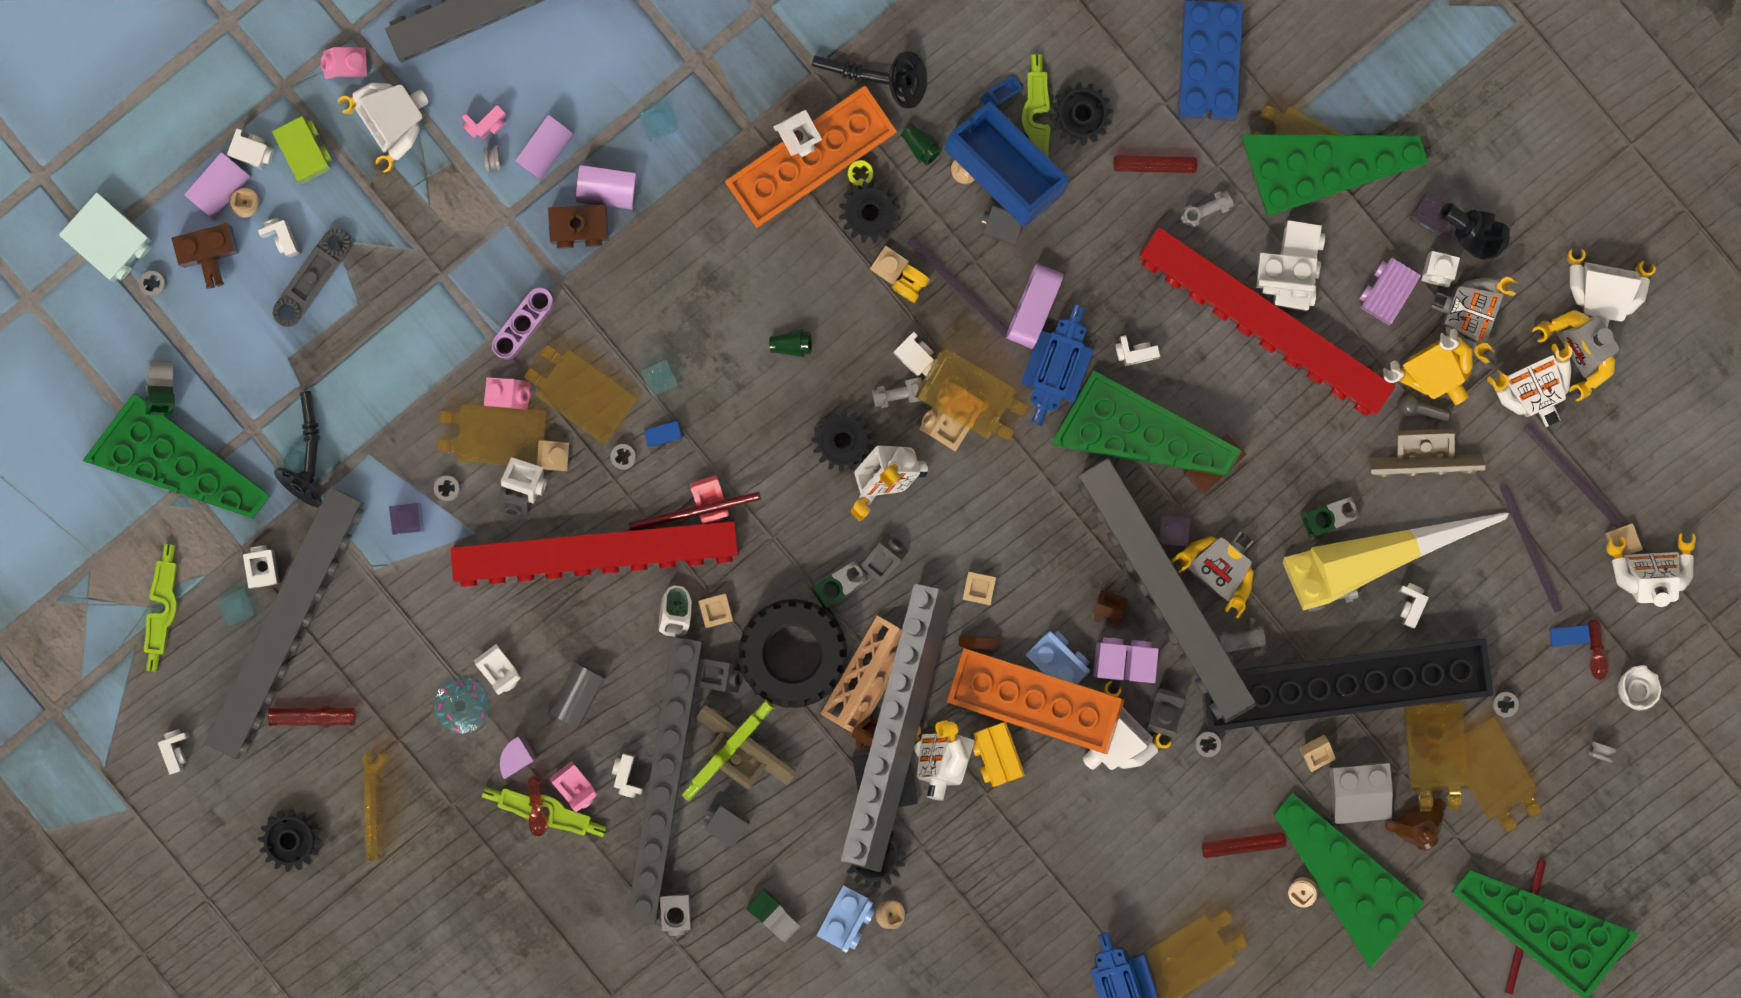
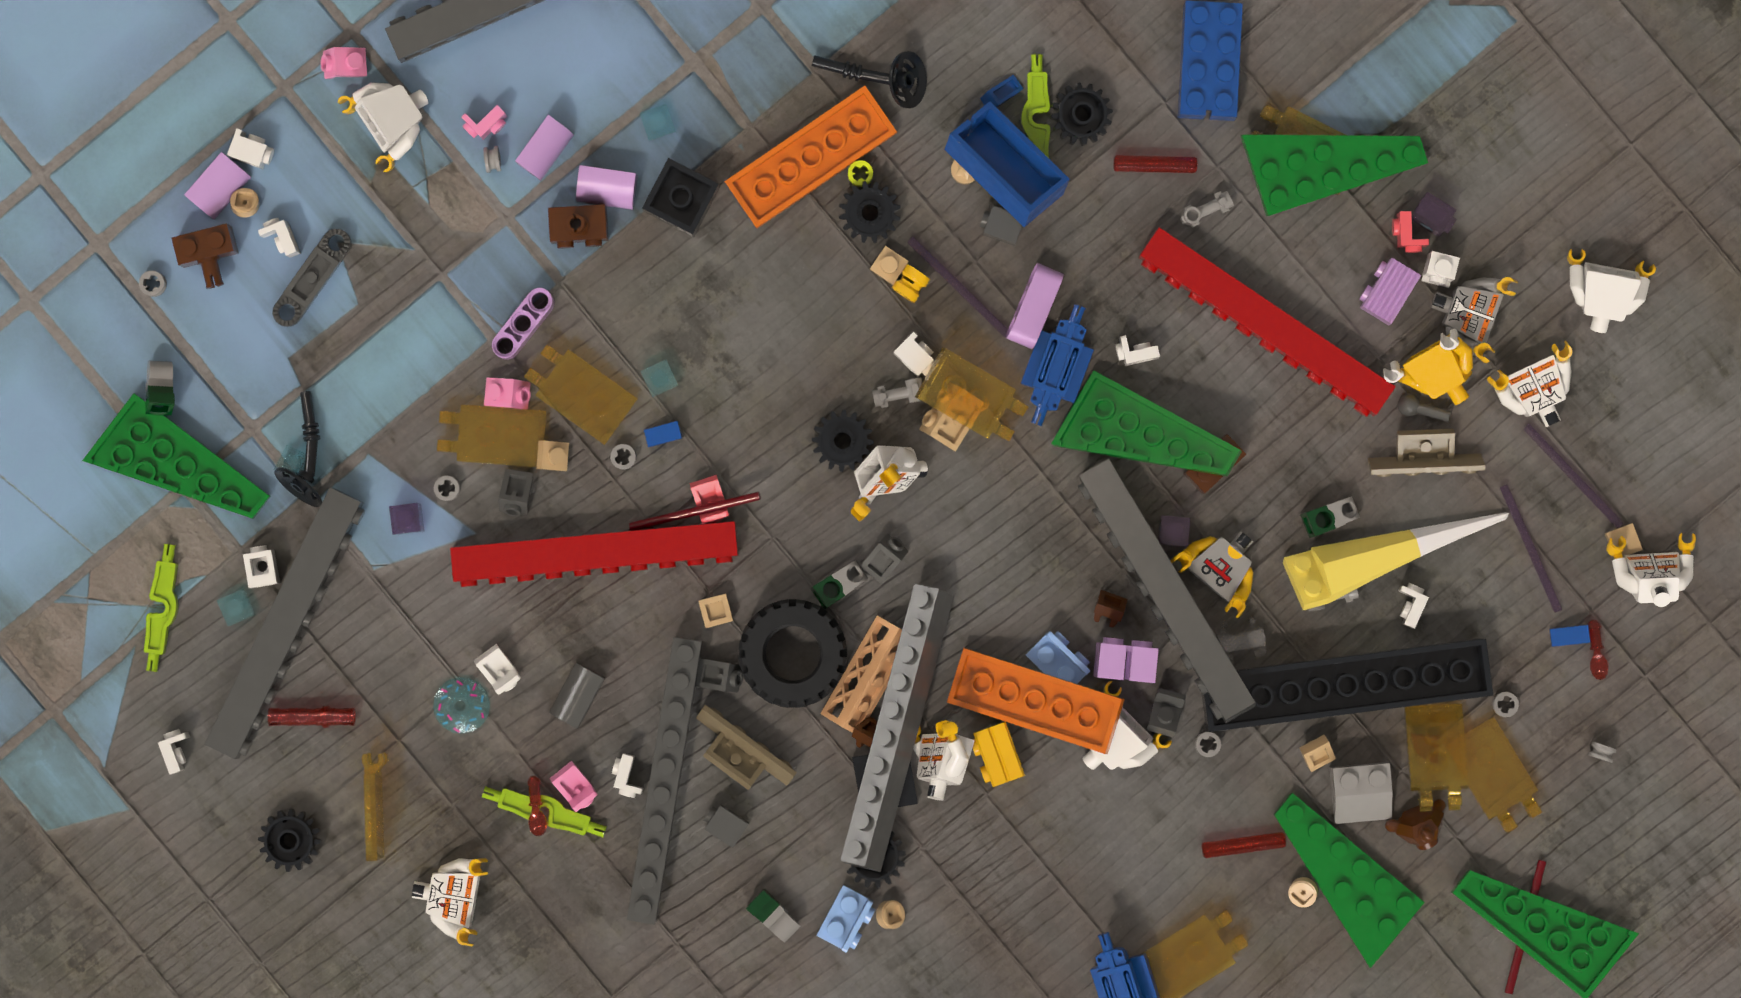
(106, 238): light aqua brick -> none
(302, 149): lime brick -> none
(452, 897): none -> torso
(516, 756): lavender brick -> none
(524, 478): white bracket -> none
(675, 612): white rock -> none
(680, 901): light grey brick -> none
(681, 197): none -> black brick
(728, 750): lime piece -> none
(793, 343): dark green cone -> none
(804, 127): white brick -> none
(922, 146): dark green cone -> none
(978, 642): reddish brown tile -> none
(979, 588): tan plate -> none
(1286, 274): white bracket -> none
(1300, 241): white brick -> none
(1403, 230): none -> coral bracket
(1477, 231): black piece -> none
(1591, 347): torso -> none
(1639, 688): white hair -> none

